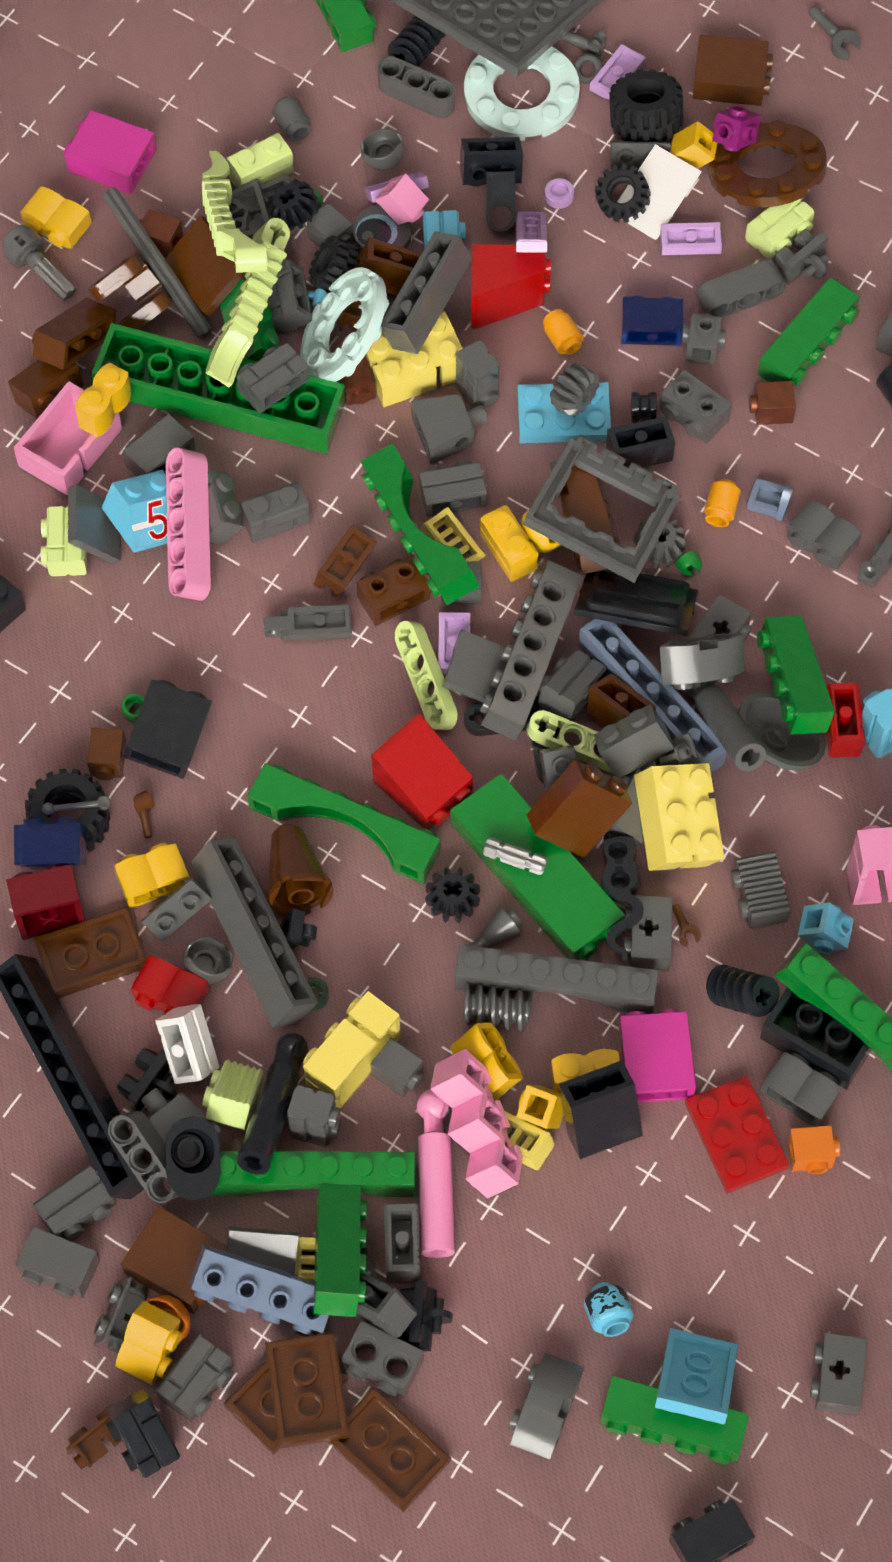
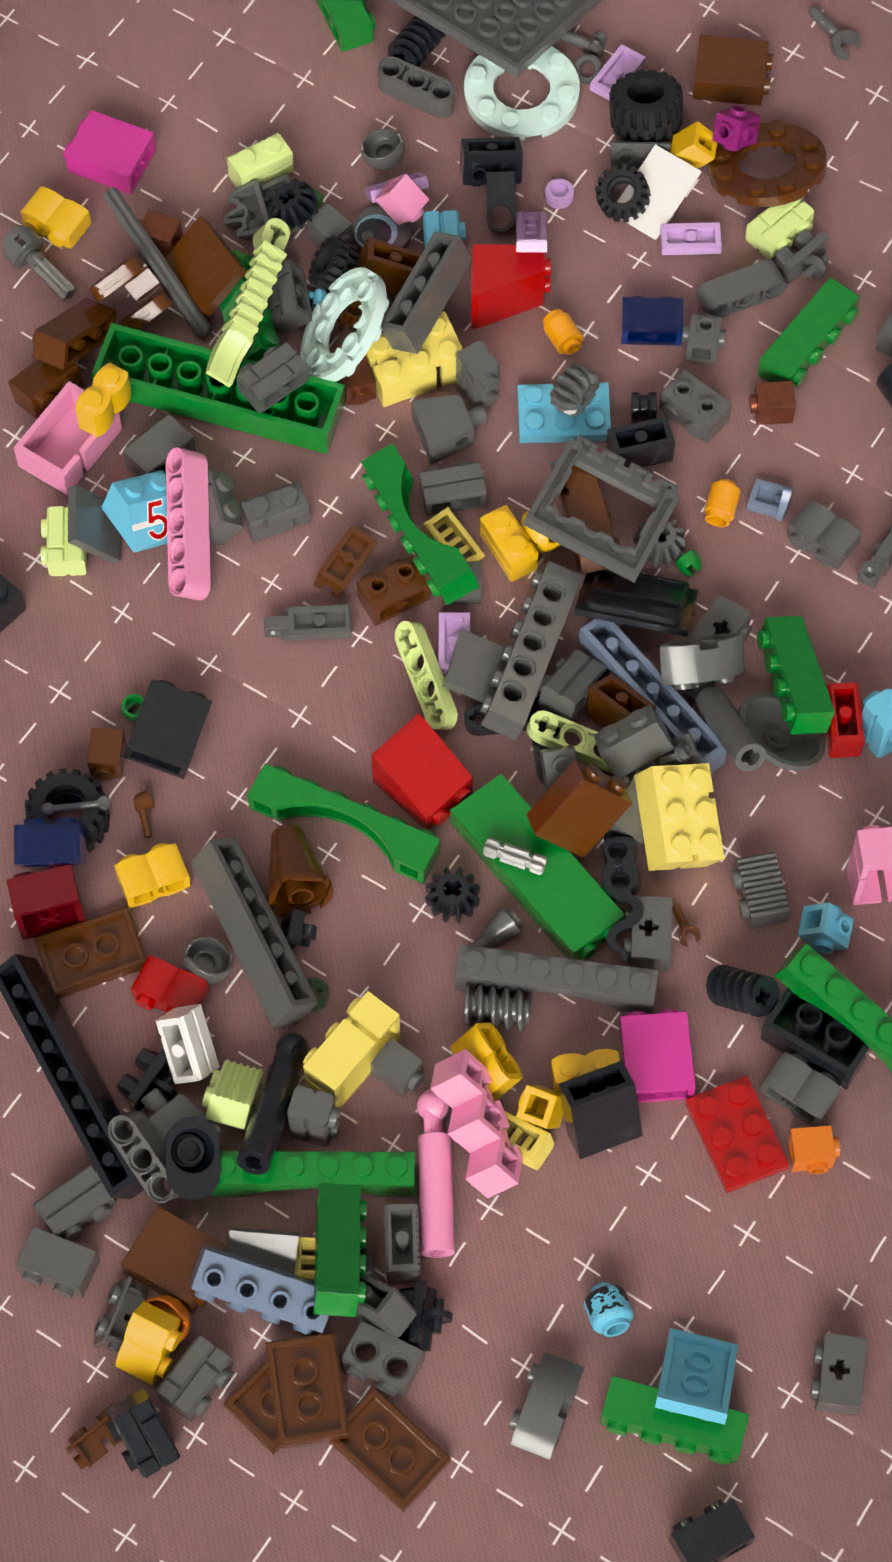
(176, 908): dark grey hinge -> none
(227, 239): yellowish green piece -> none
(292, 118): dark grey brick -> none

